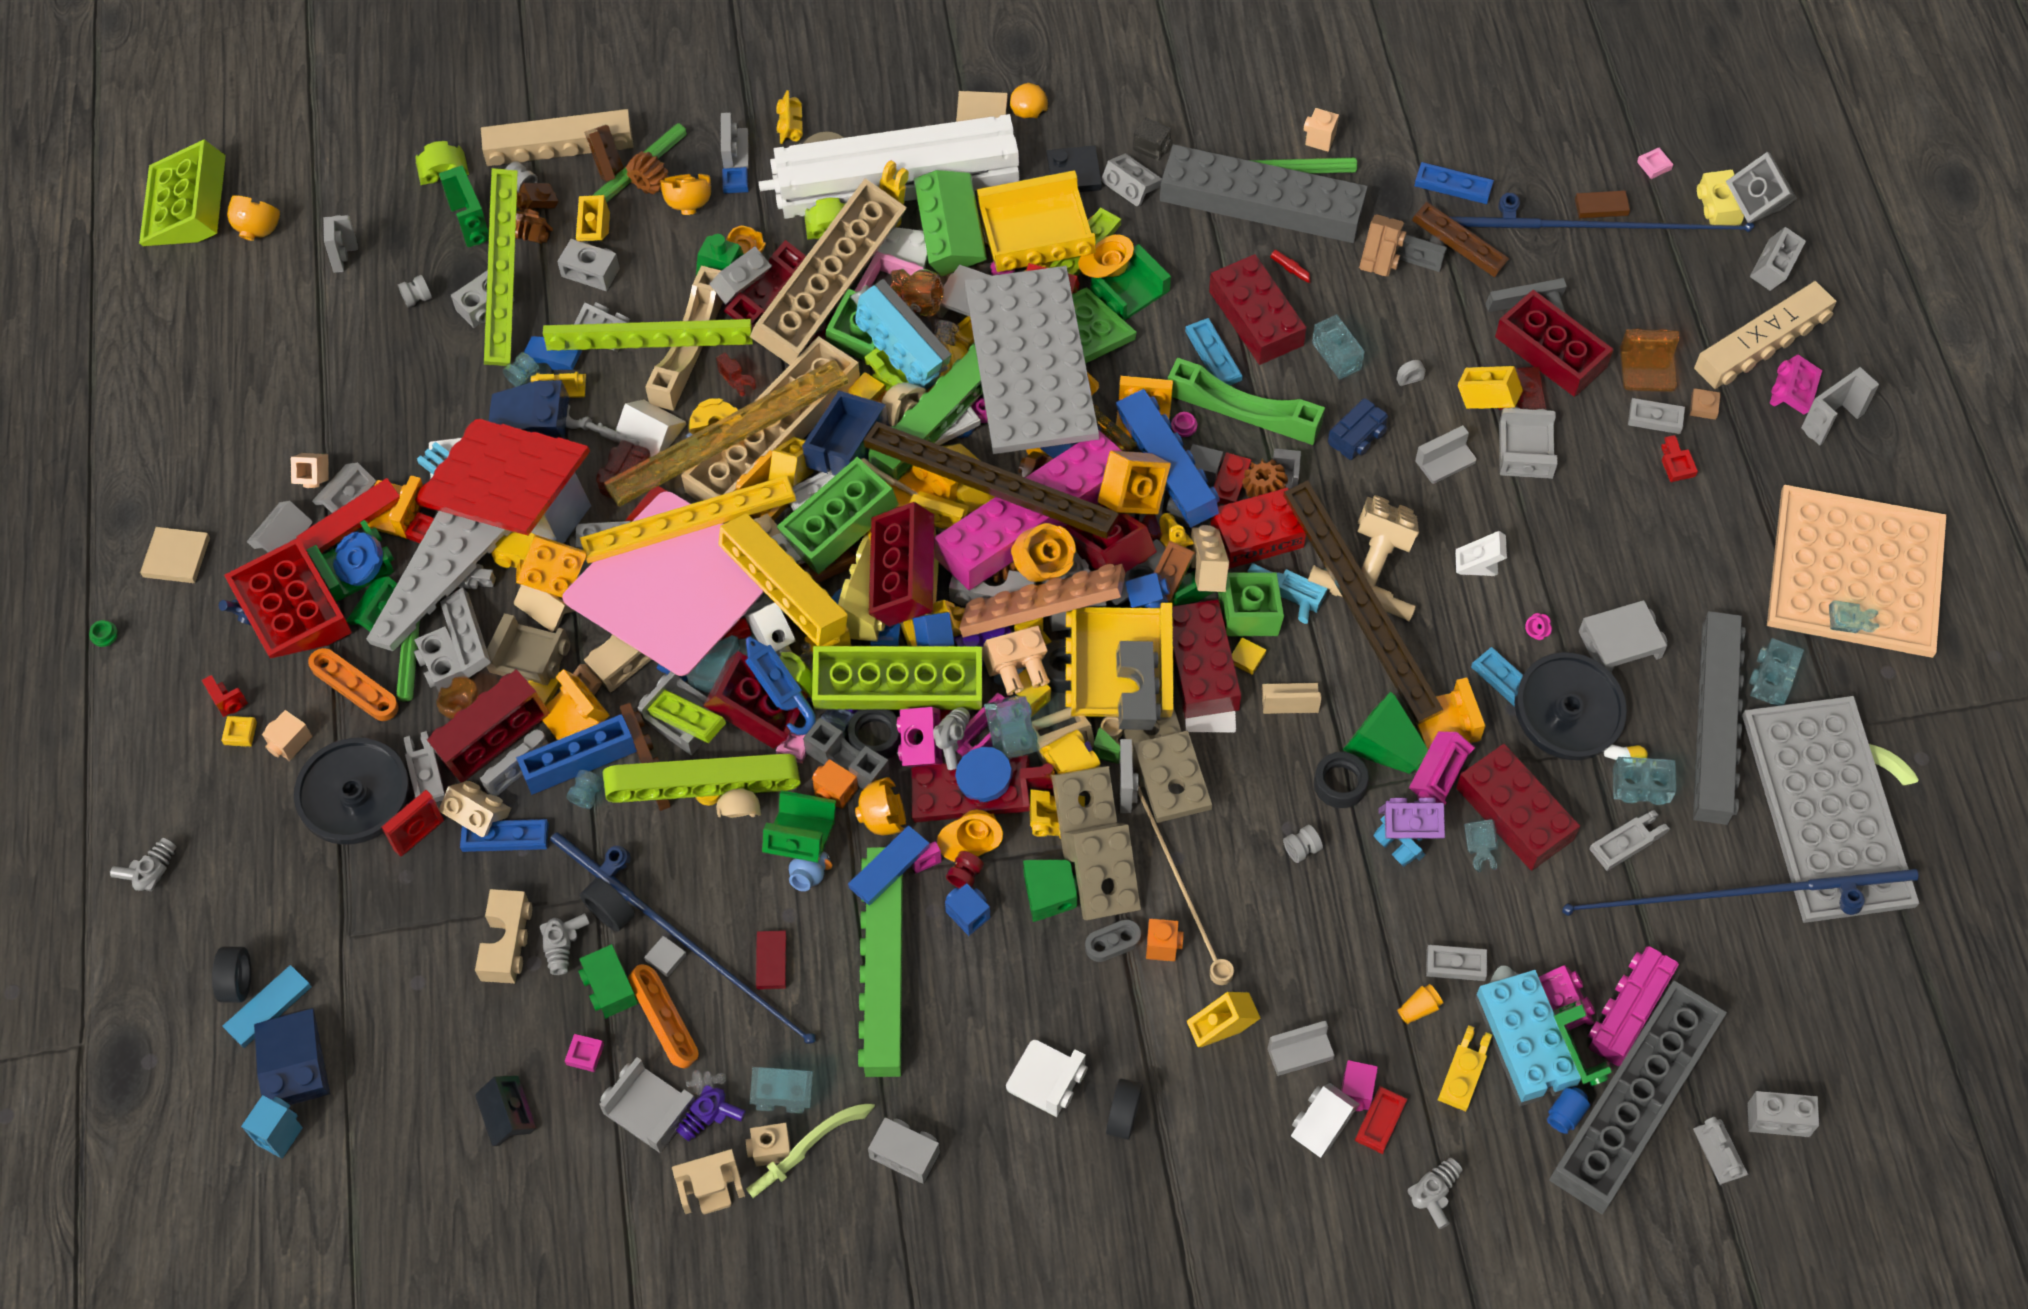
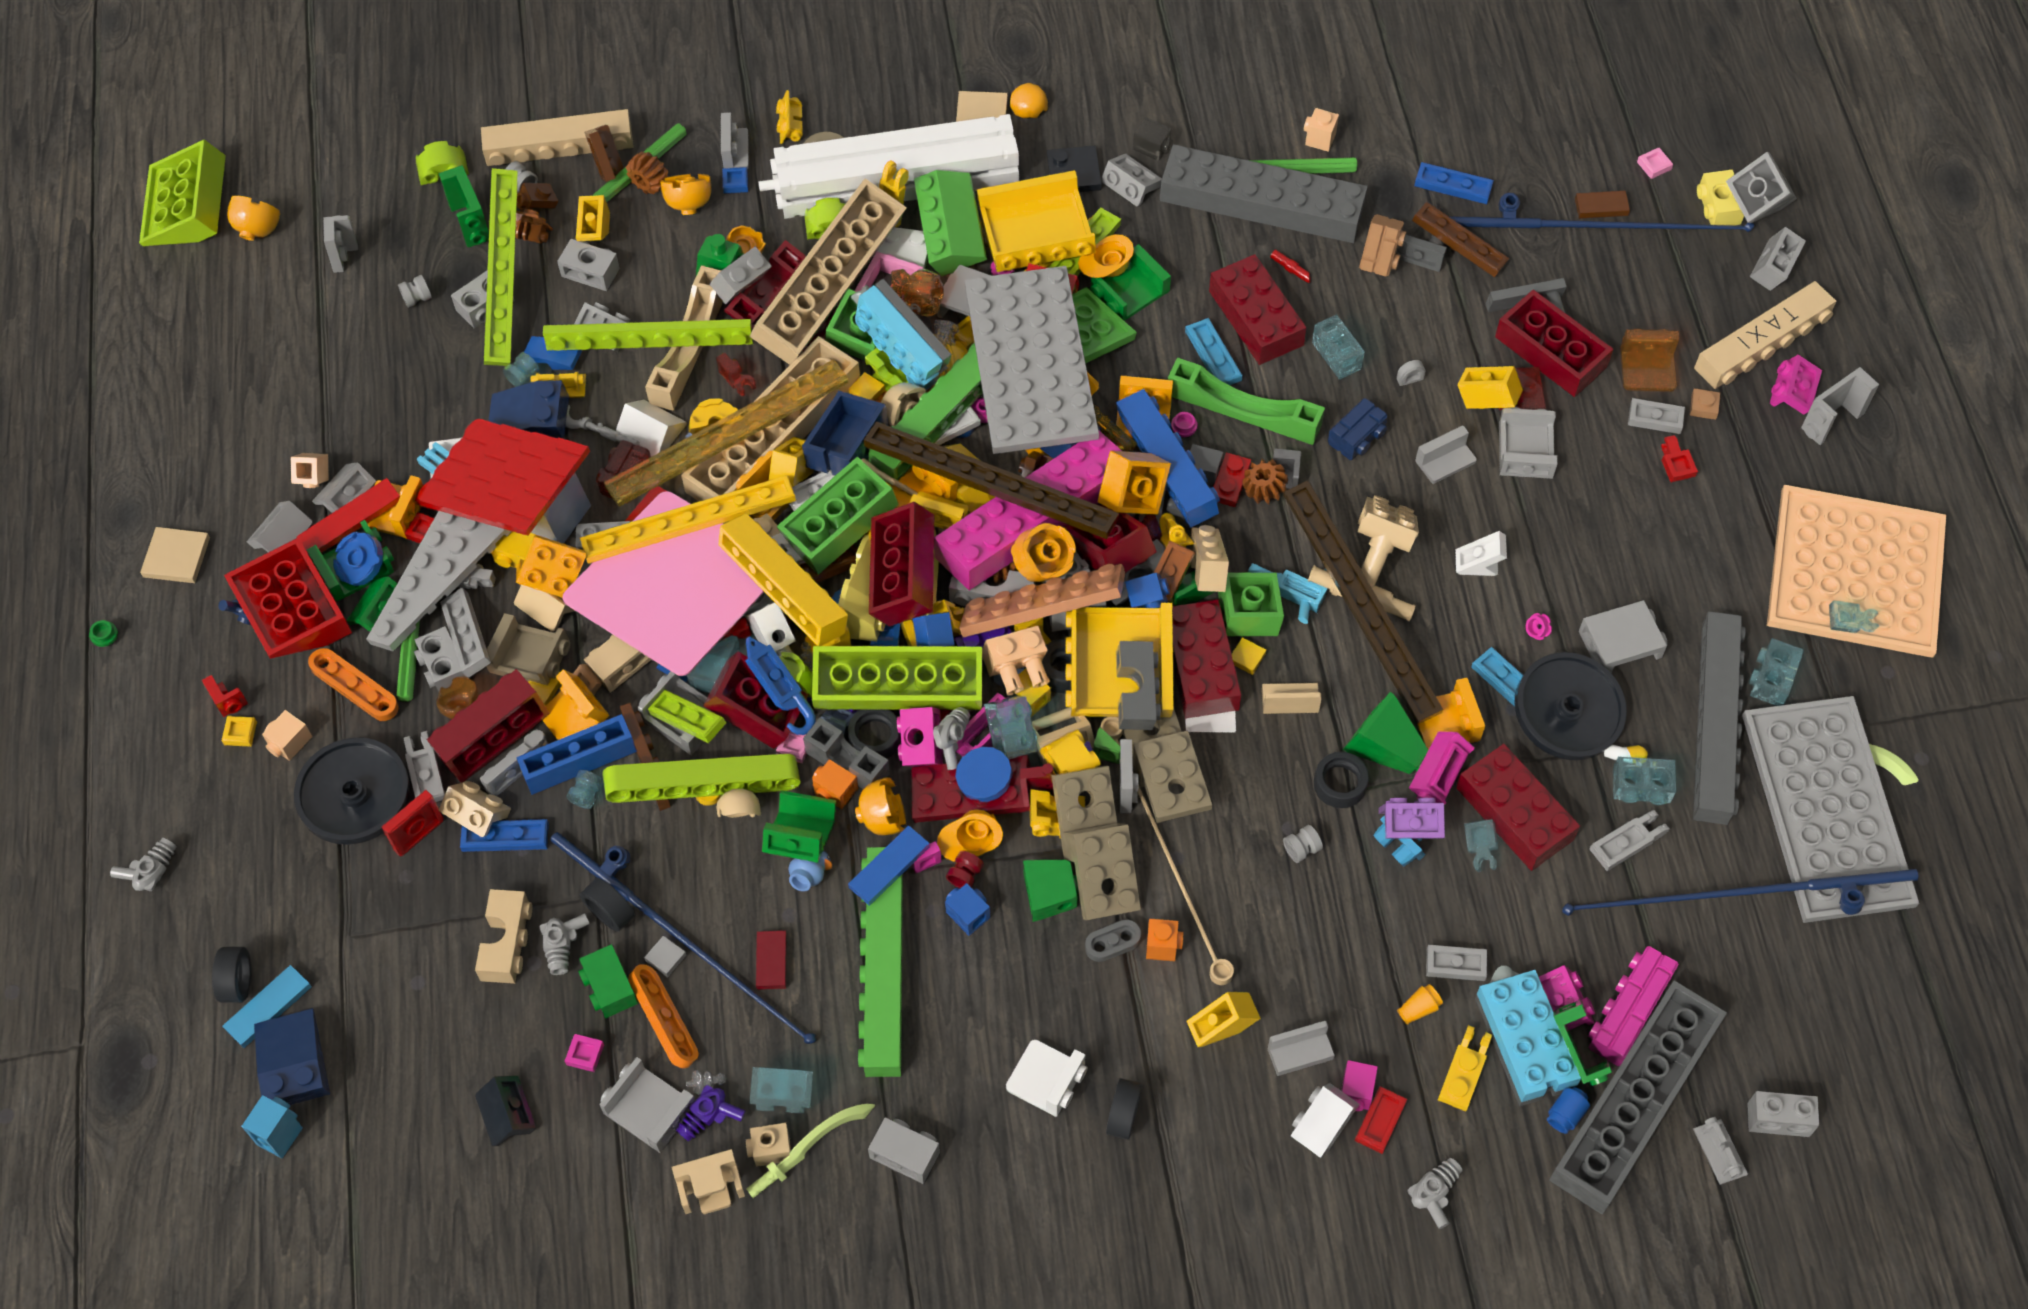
(1258, 528): red brick -> none

